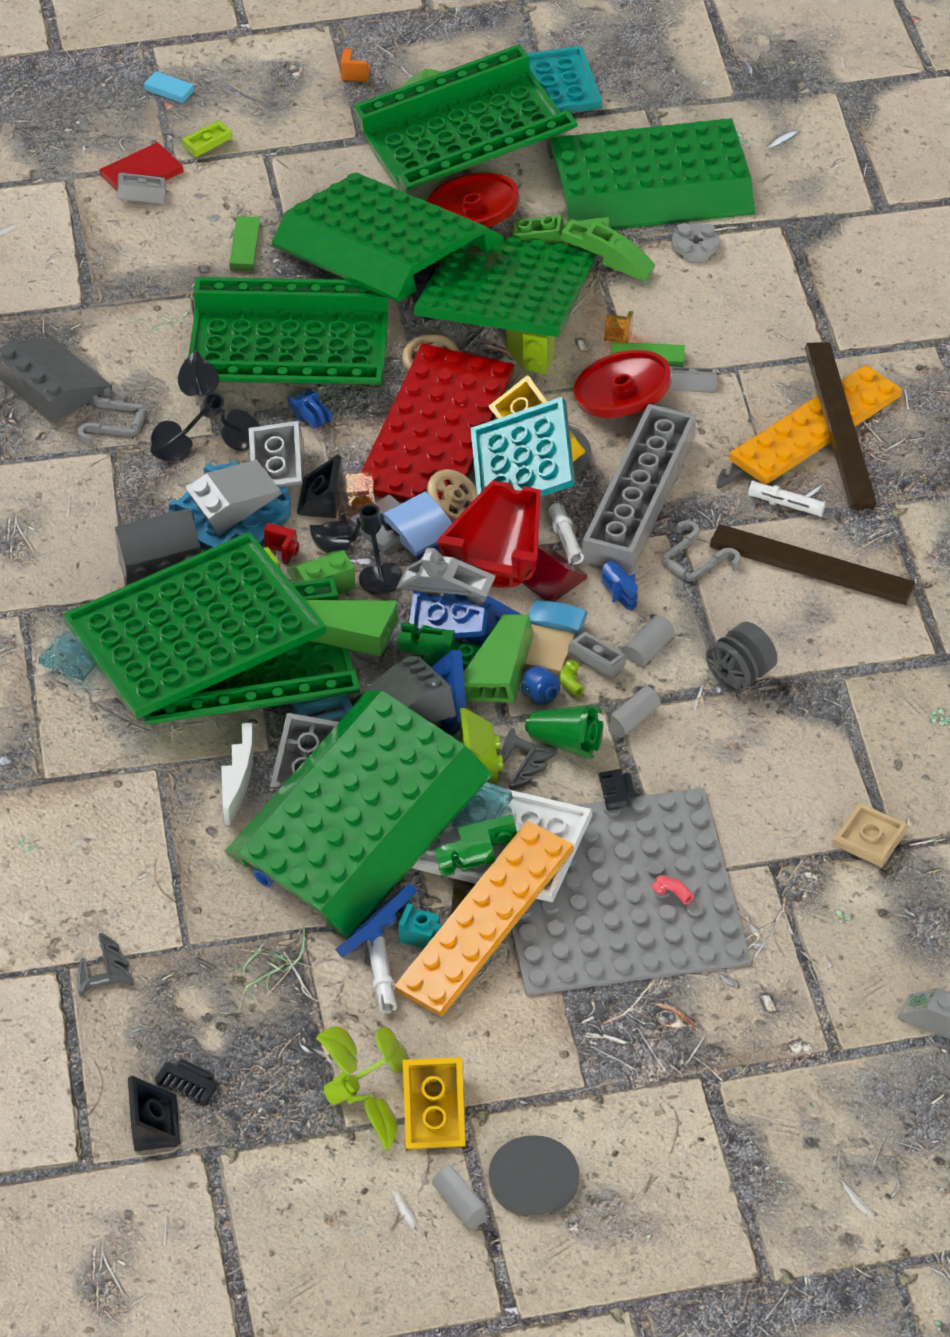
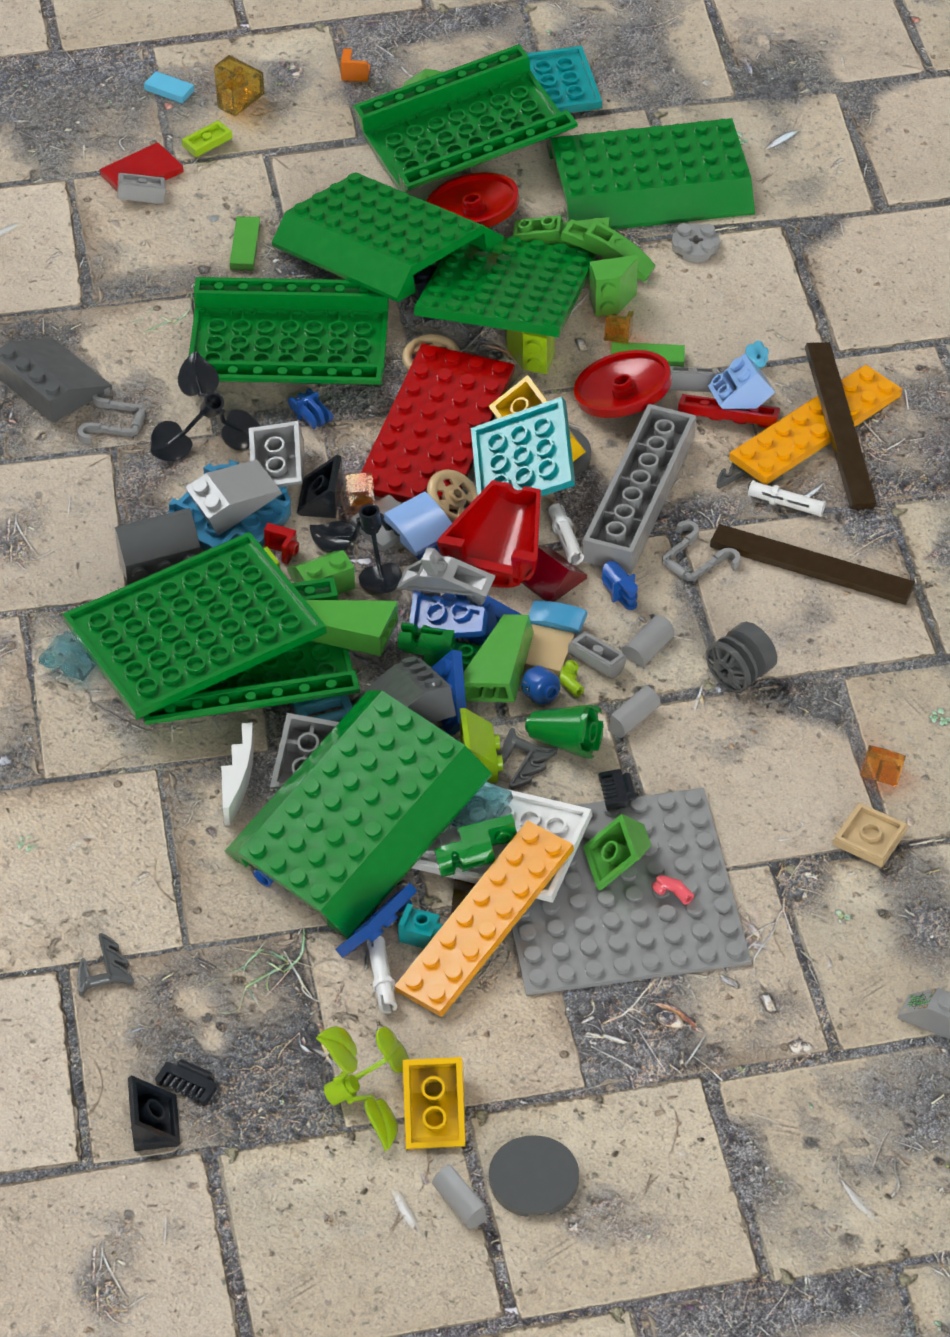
(237, 85): none -> clear yellow brick
(612, 284): none -> bright green slope
(616, 849): none -> bright green slope
(709, 407): none -> red plate
(741, 385): none -> light blue slope
(757, 353): none -> medium azure plant
(882, 765): none -> clear orange panel

